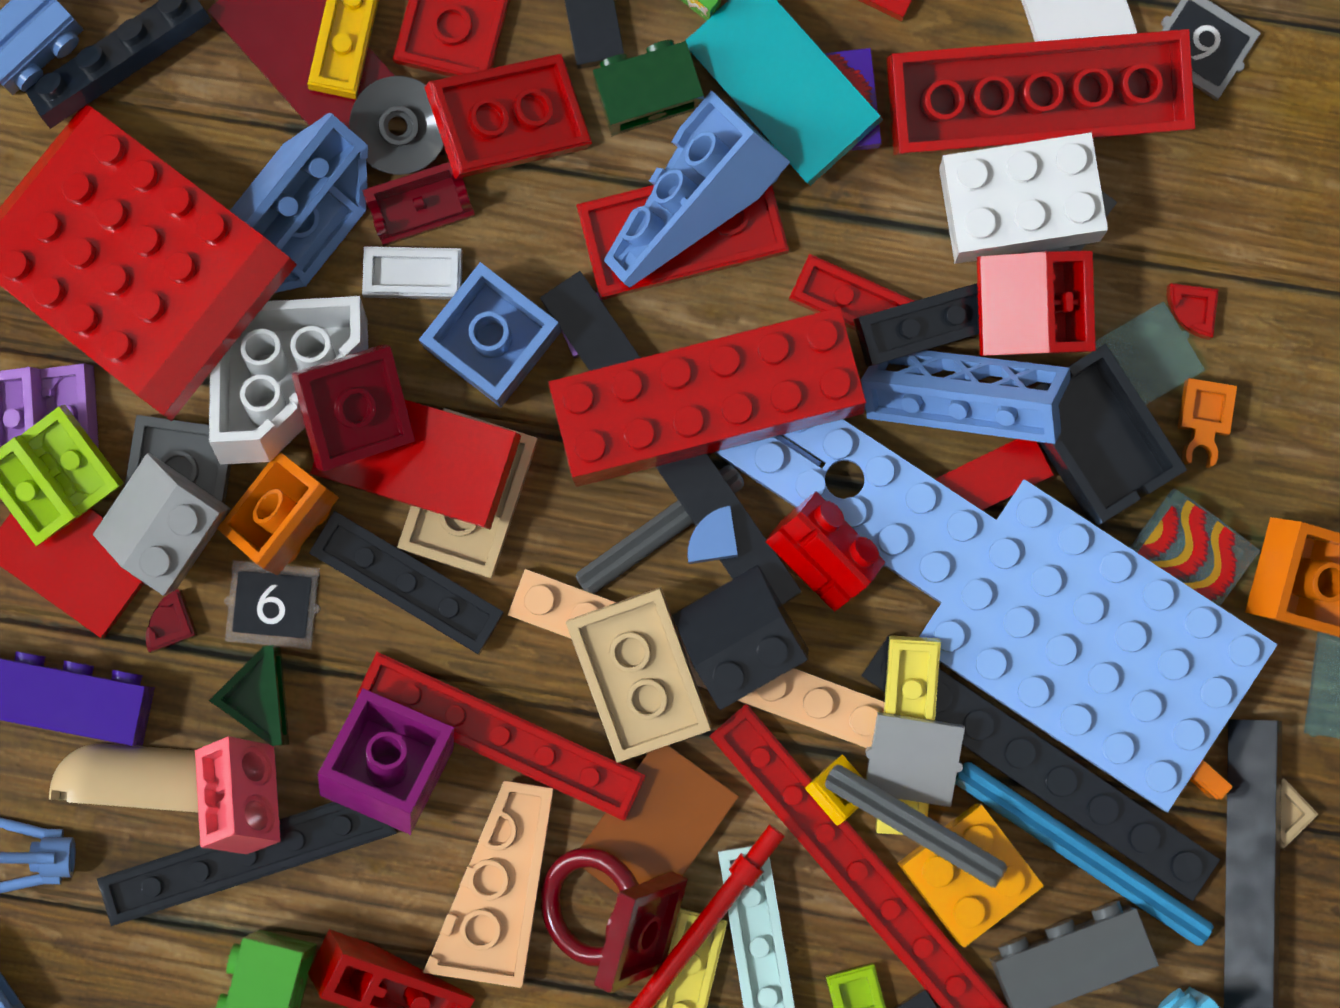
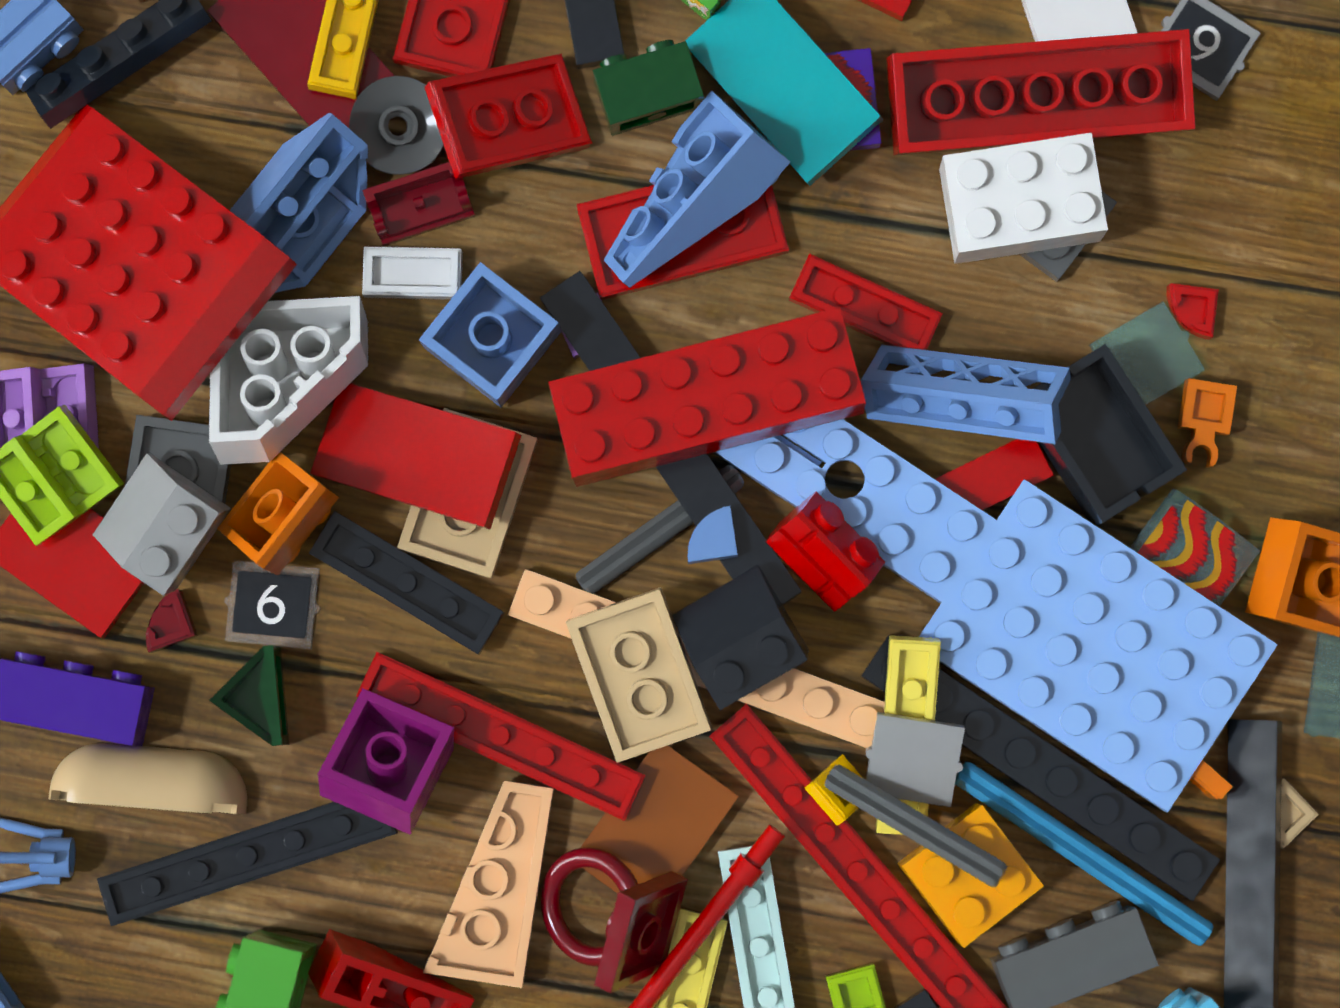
(237, 795): coral brick -> none
(353, 407): dark red plate -> none
(918, 325): black plate -> none
(1036, 303): slope -> none

